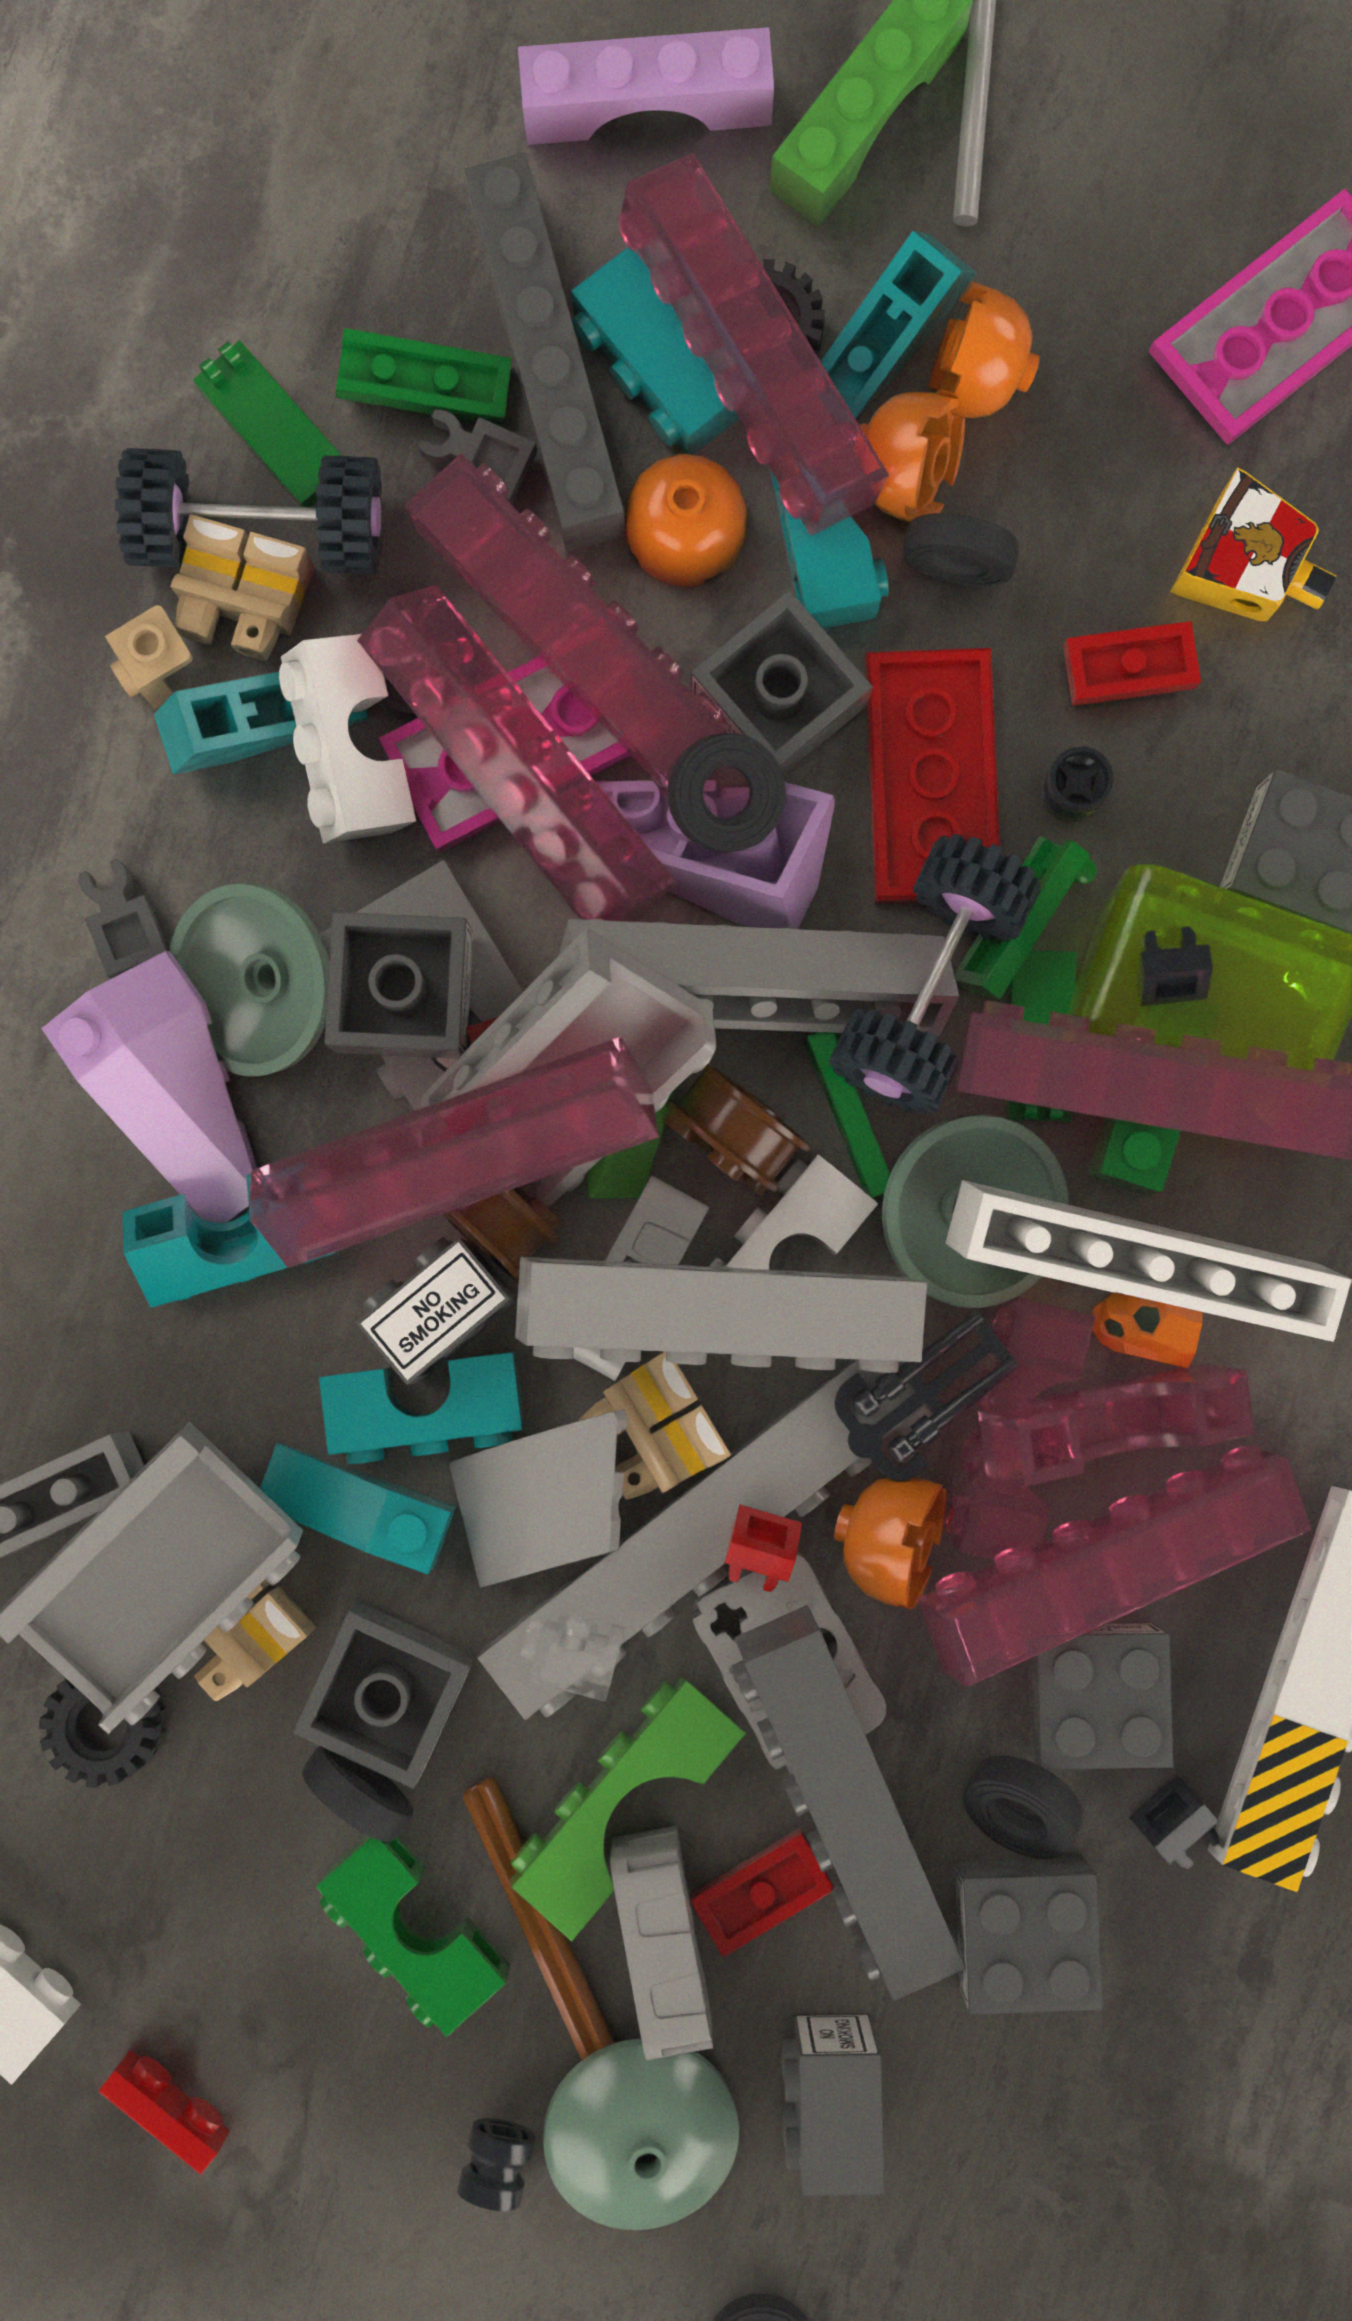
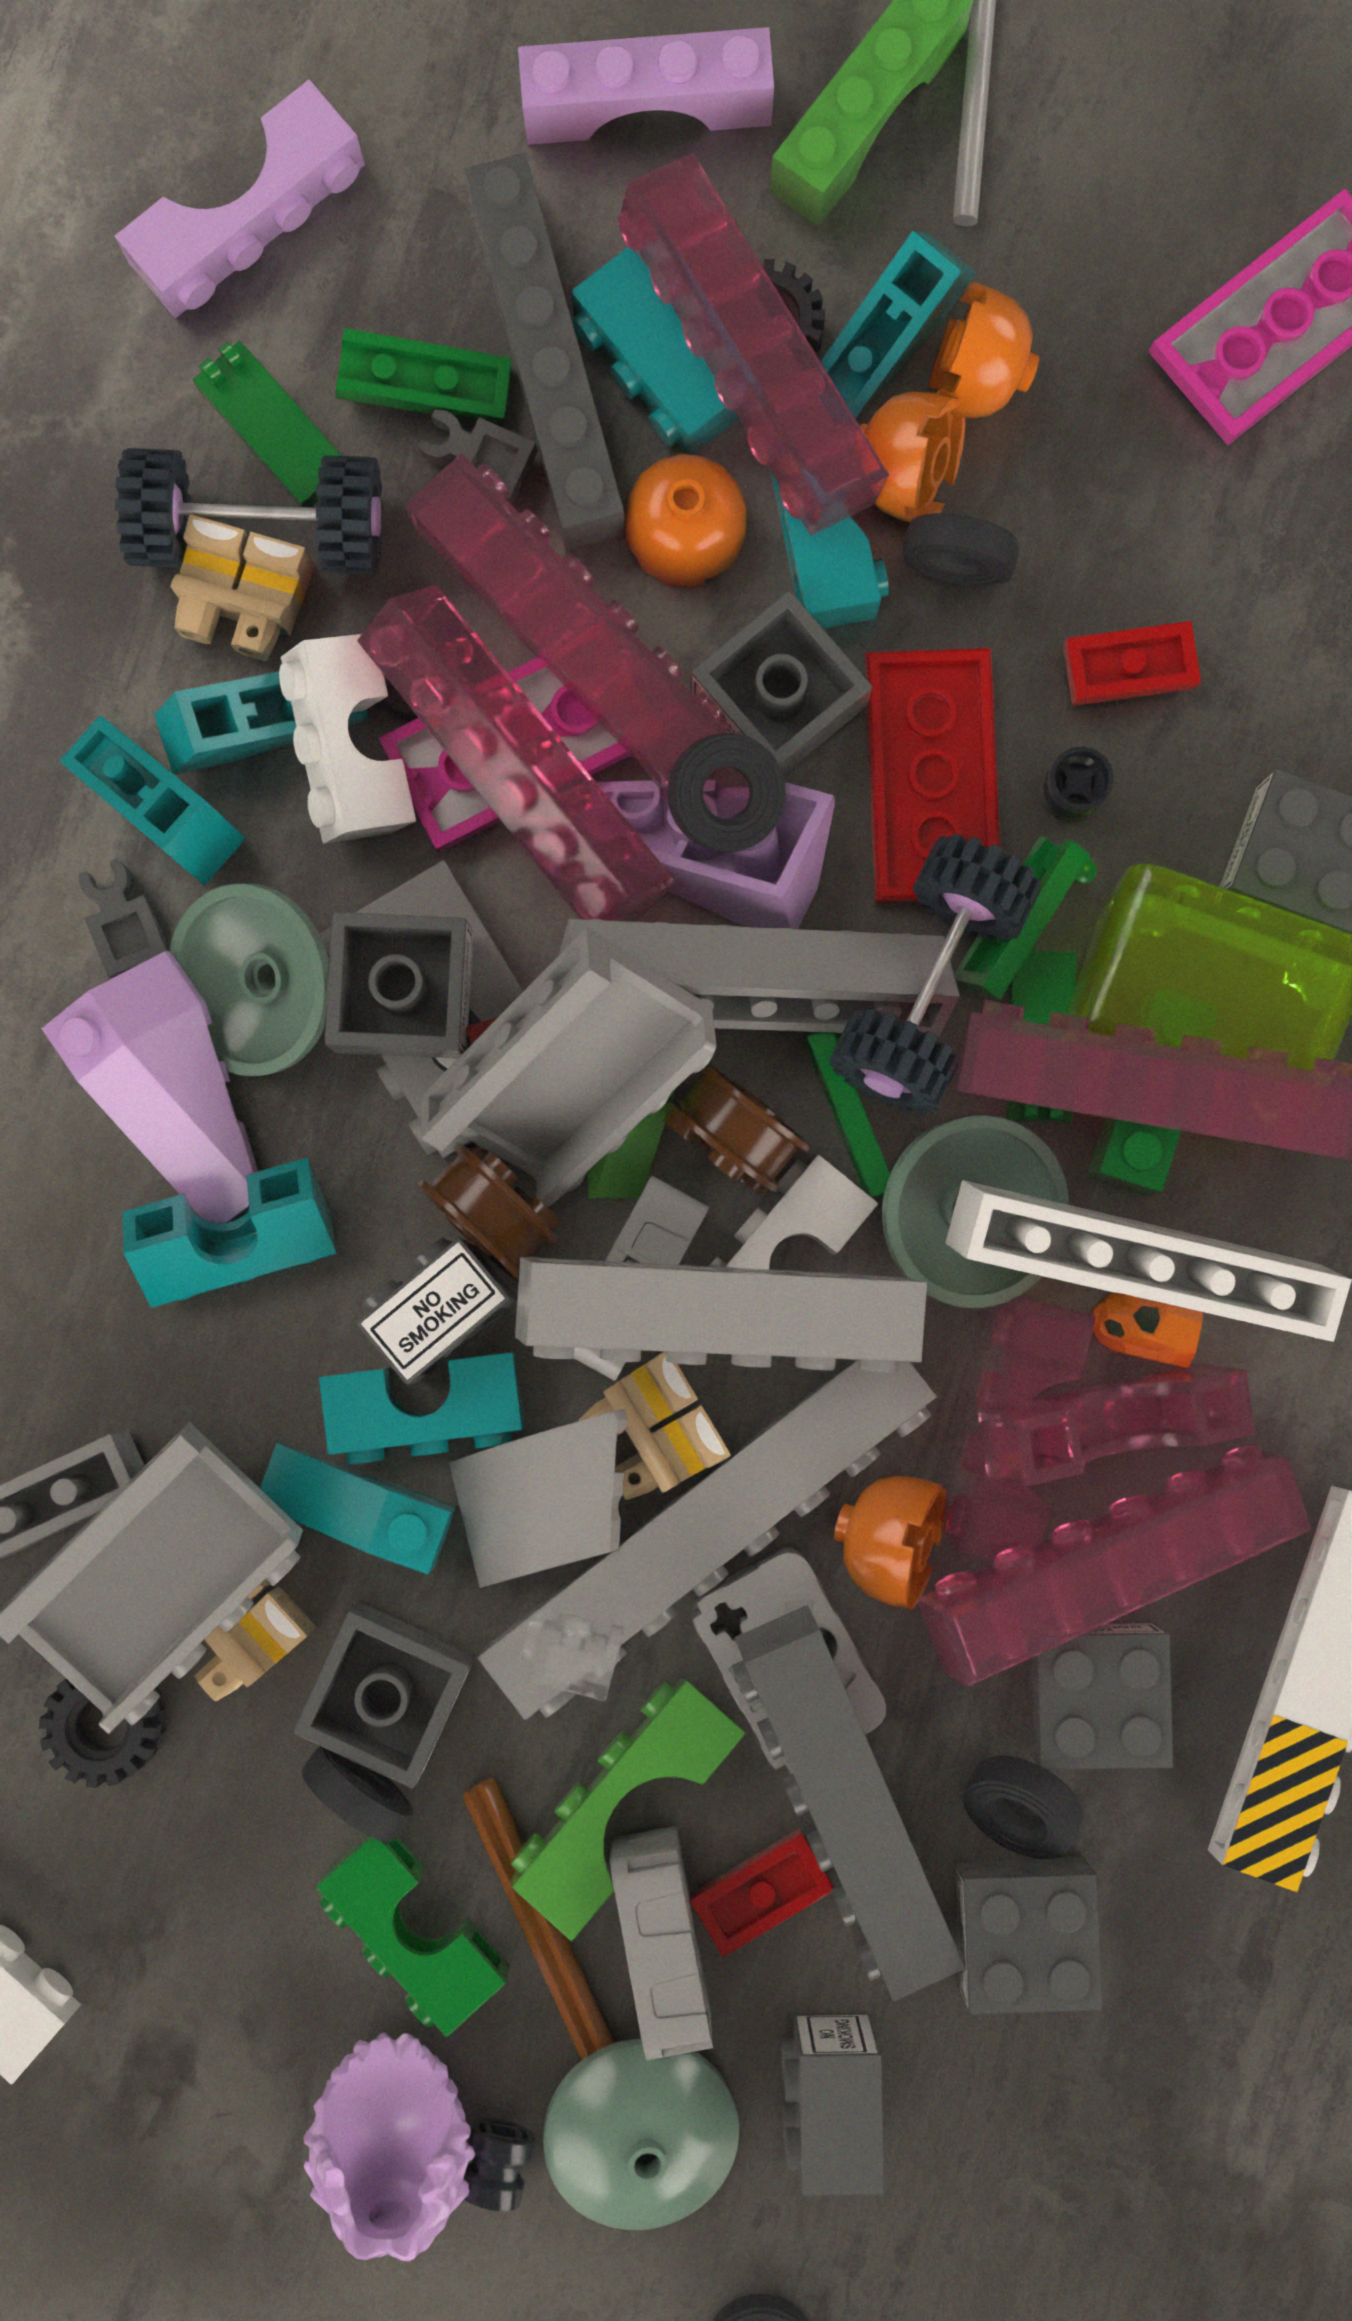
(147, 654): tan bracket -> none
(149, 2098): red plate -> none
(153, 799): none -> teal slope
(192, 250): none -> lavender arch
(388, 2148): none -> lavender hair
(453, 1153): clear pink brick -> none
(762, 1545): red tile -> none
(866, 1439): black piece -> none
(1174, 973): black tile -> none
(1175, 1822): black tile -> none
(1253, 554): torso -> none

